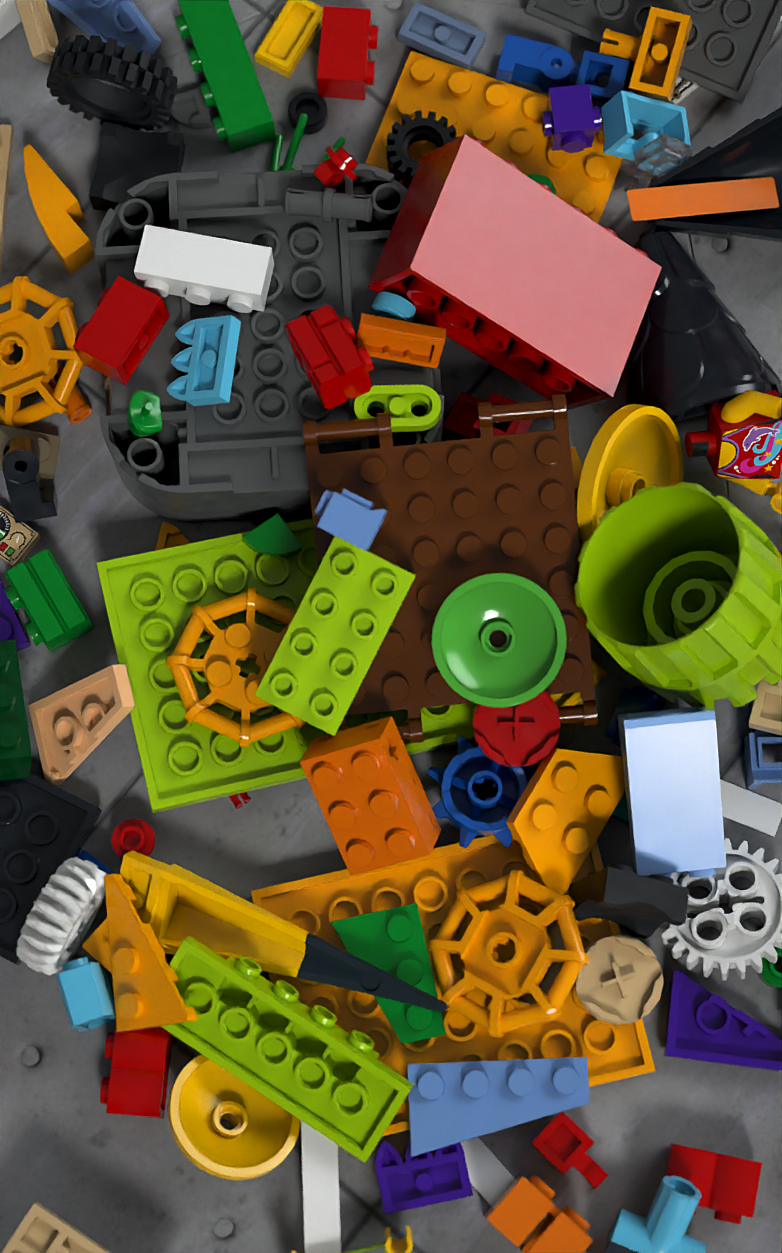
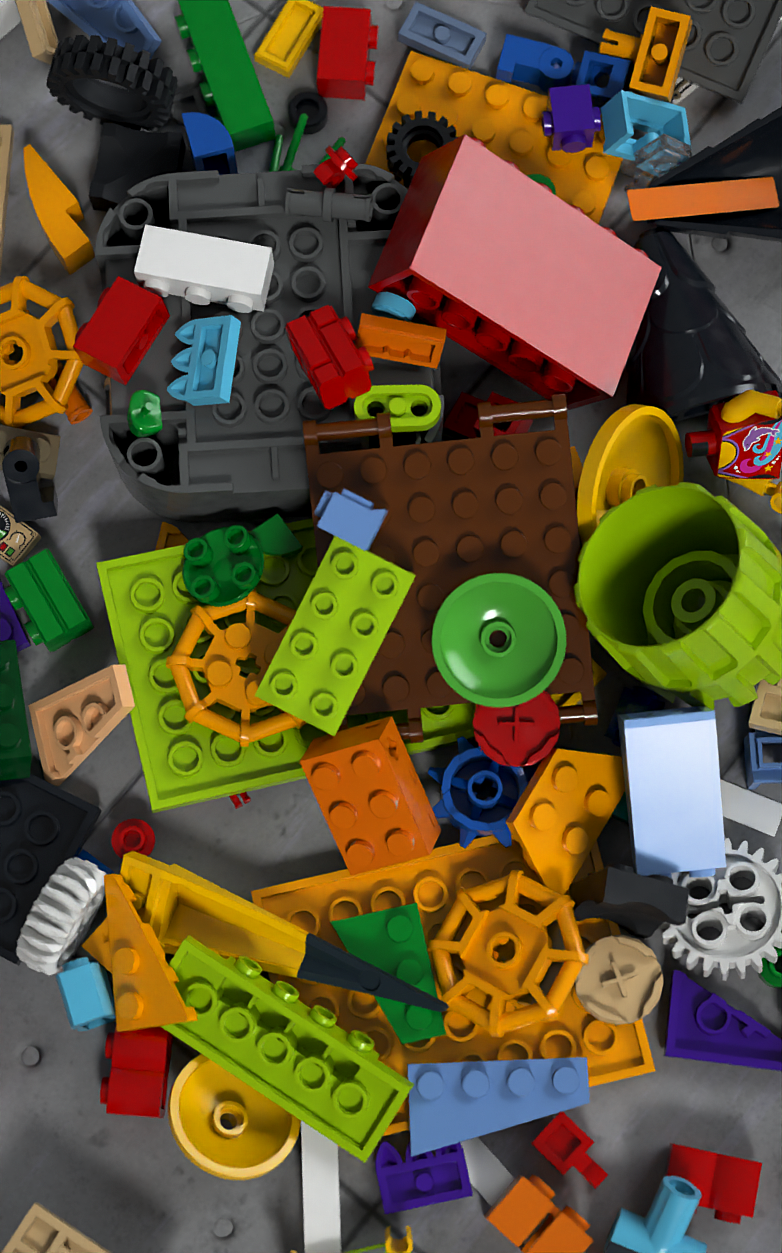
(209, 144): none -> blue brick
(222, 566): none -> green dish

